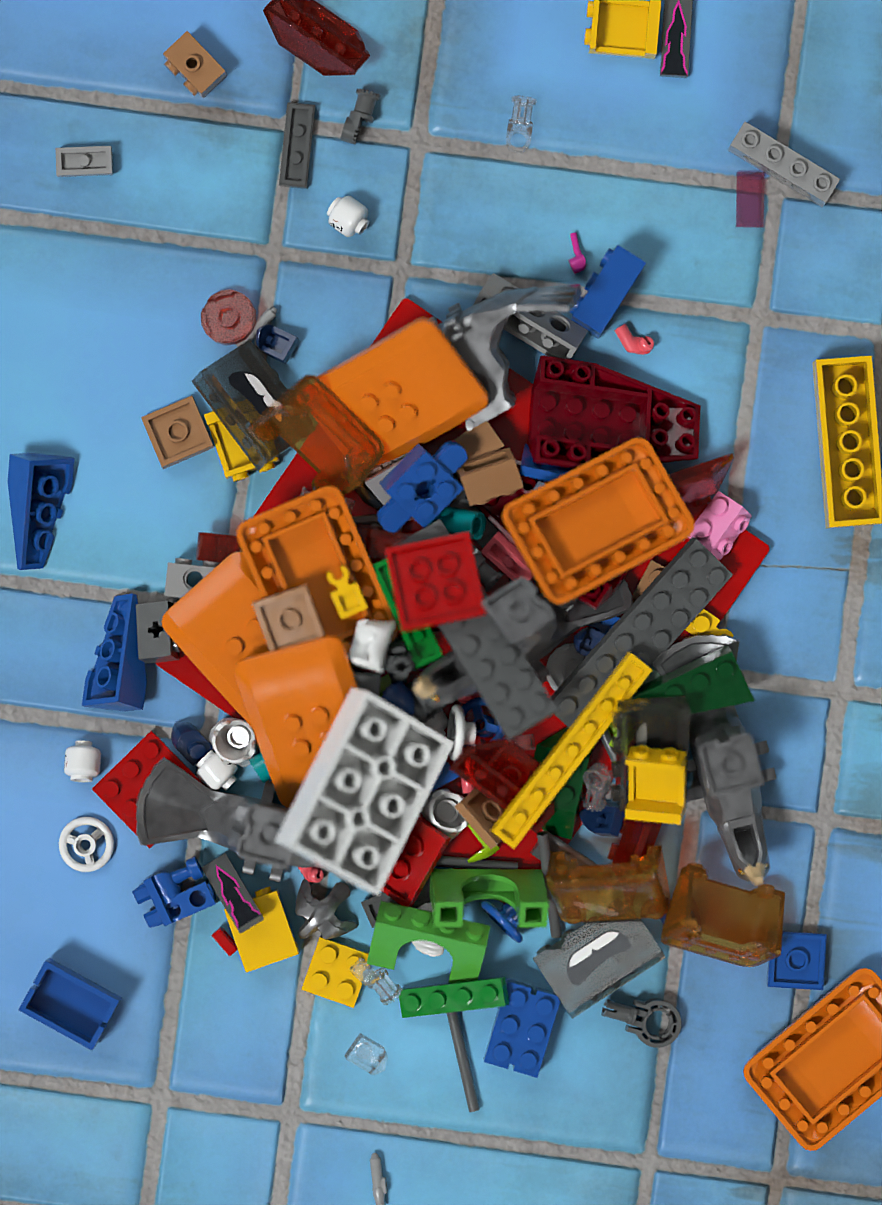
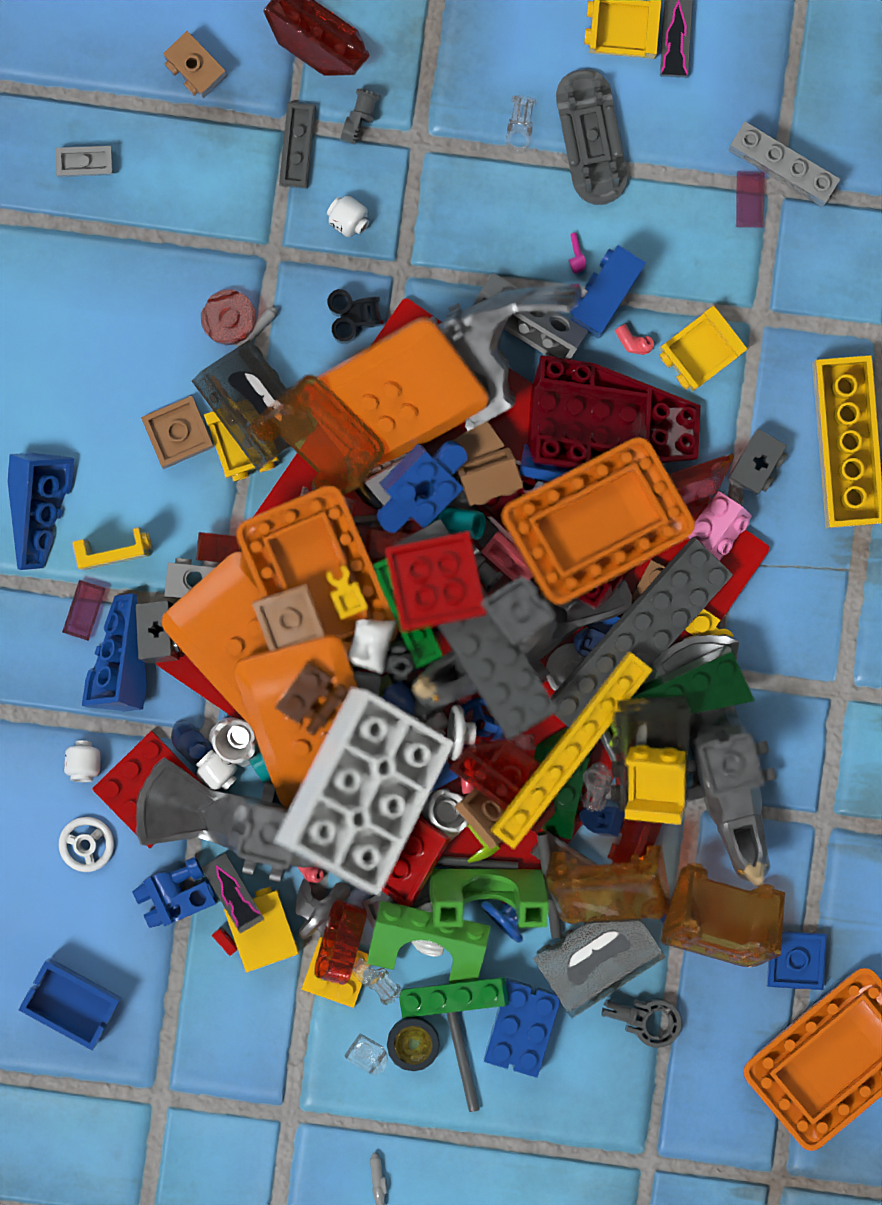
(83, 610): none -> clear pink tile
(87, 560): none -> yellow panel
(276, 342): dark blue plate -> none
(304, 691): none -> reddish brown plate
(340, 942): none -> clear red beam
(354, 314): none -> black piece
(419, 1030): none -> wheel
(591, 136): none -> dark grey piece
(702, 349): none -> yellow panel
(744, 472): none -> dark grey brick

